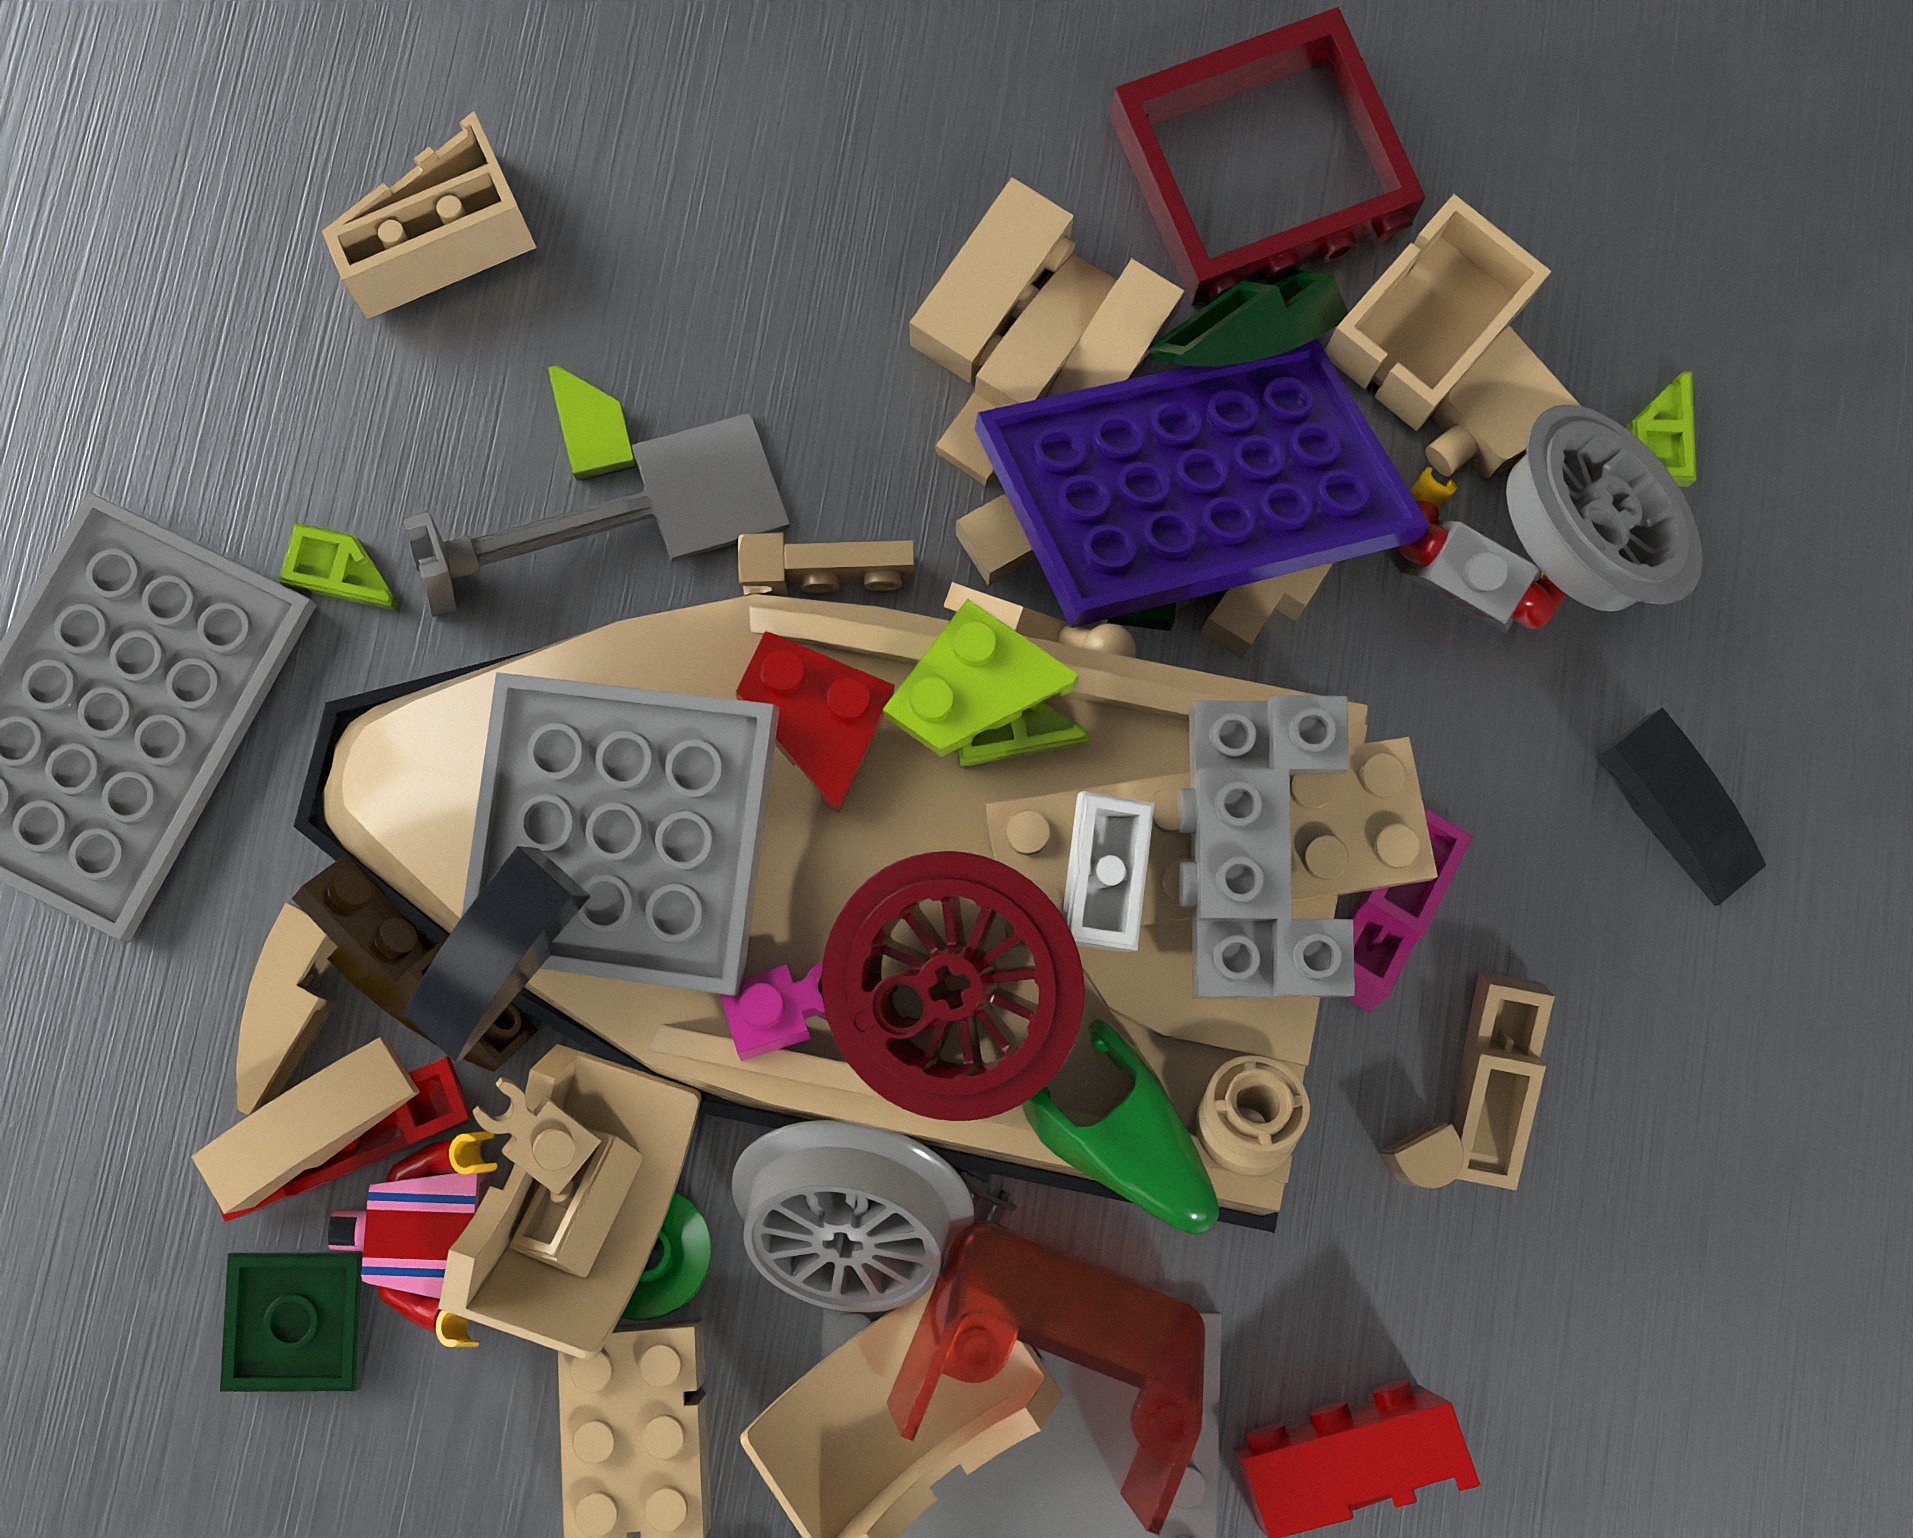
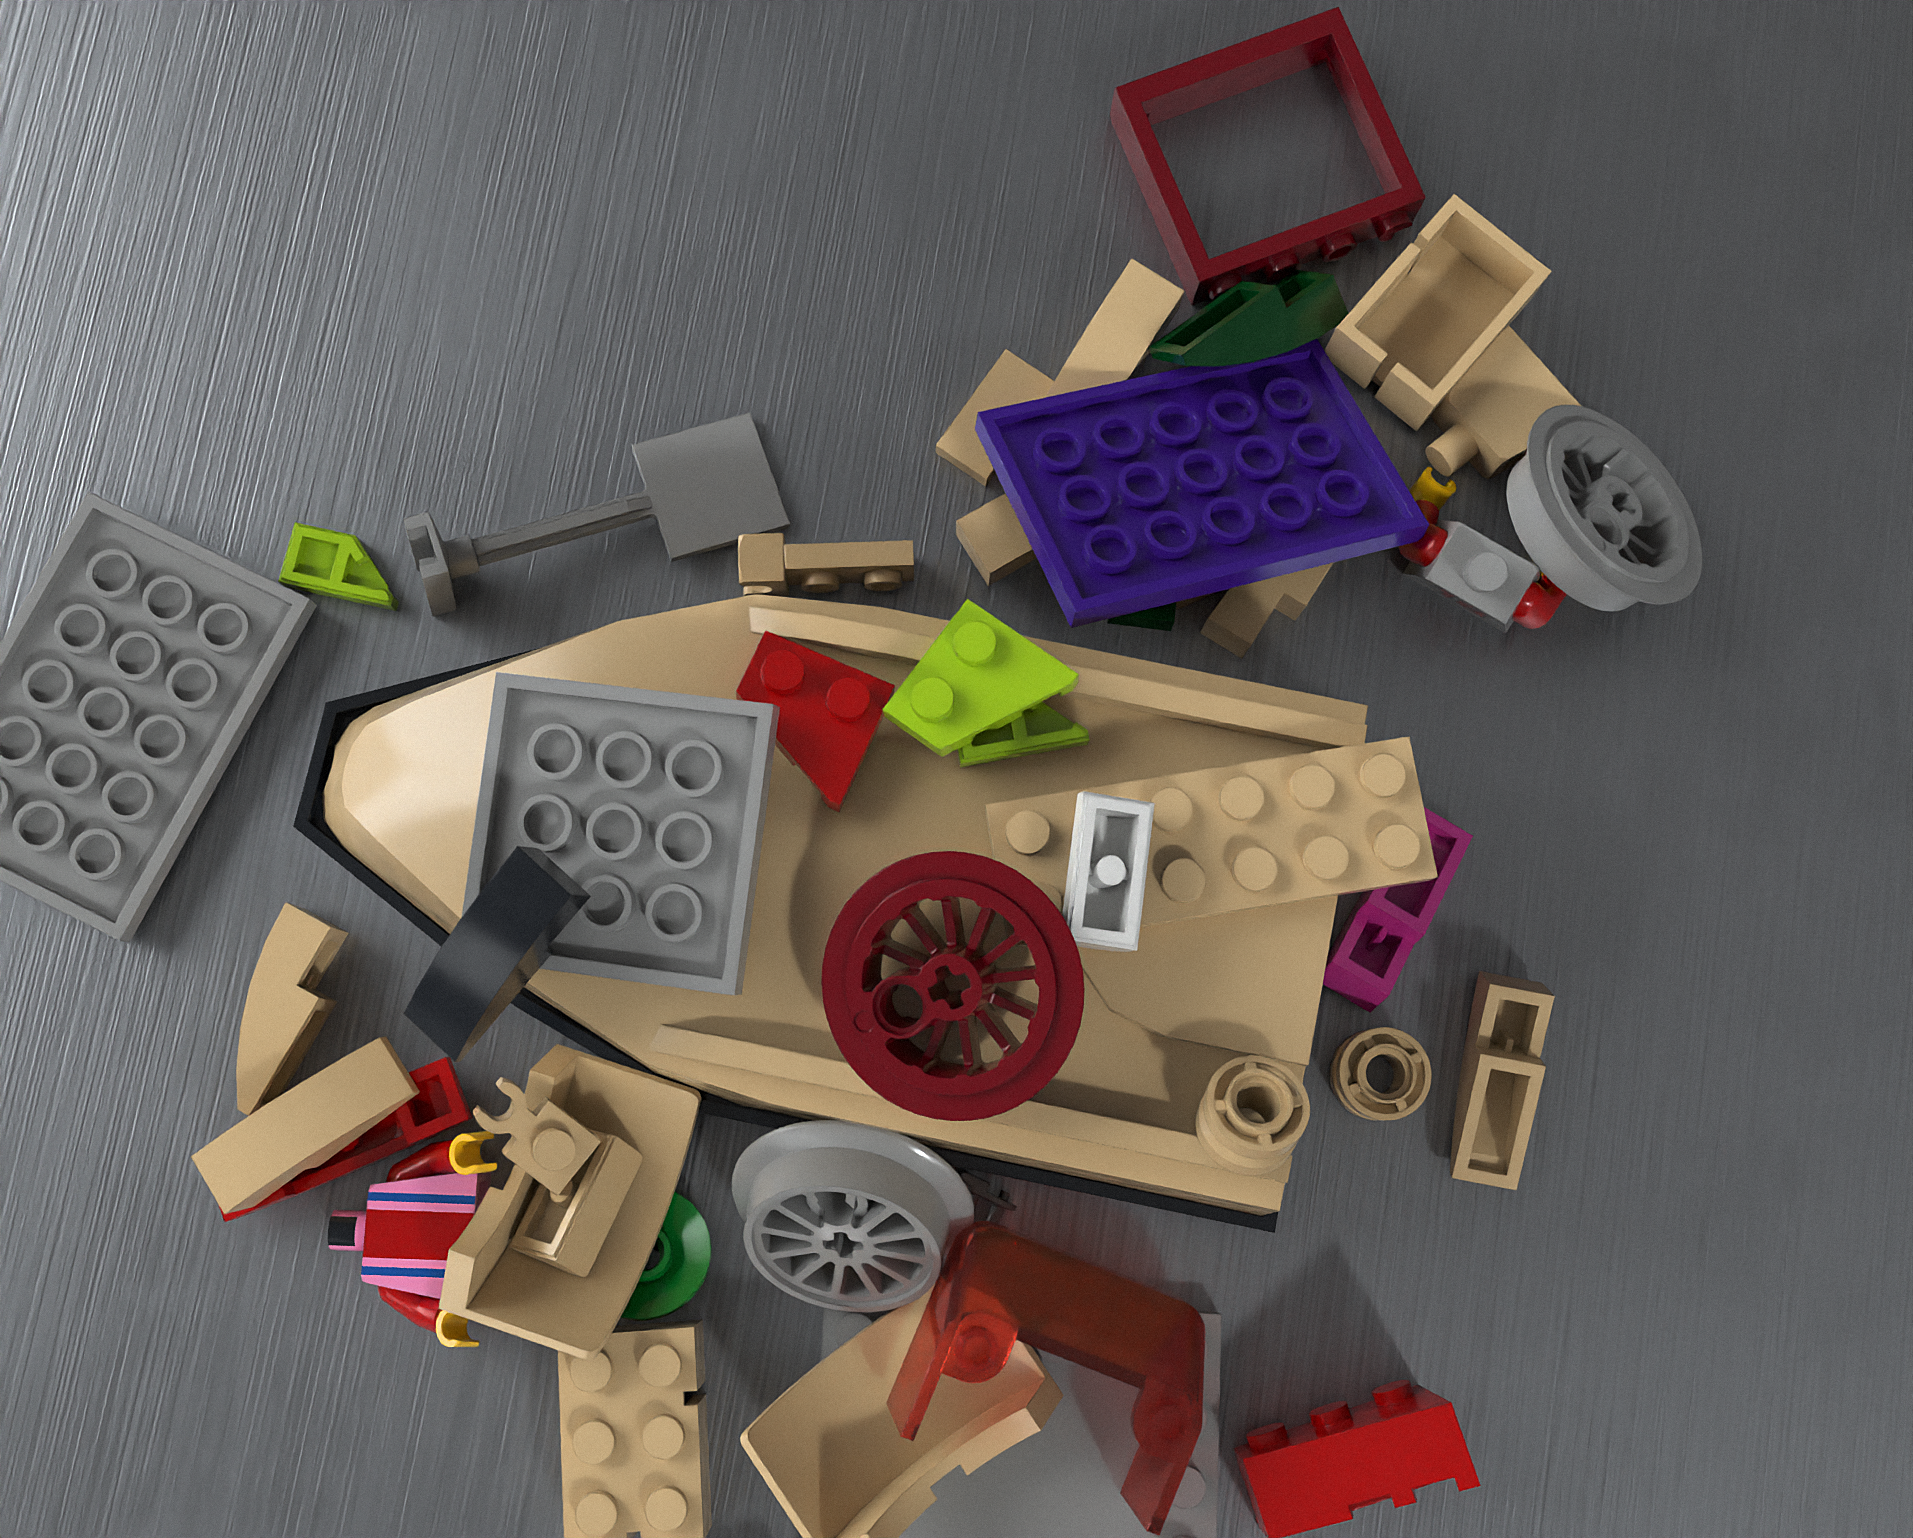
(293, 1322): dark green plate -> none
(390, 956): dark brown slope -> none
(429, 226): tan wedge -> none
(591, 426): lime tile -> none
(773, 1010): dark pink plate -> none
(992, 279): tan brick -> none
(1030, 623): tan plate -> none
(1044, 335): tan slope -> none
(1137, 1146): green animal -> none
(1242, 849): light grey bracket -> none
(1409, 1067): none -> tan wheel
(1426, 1157): tan brick -> none
(1668, 429): lime tile -> none
(1685, 805): black slope -> none

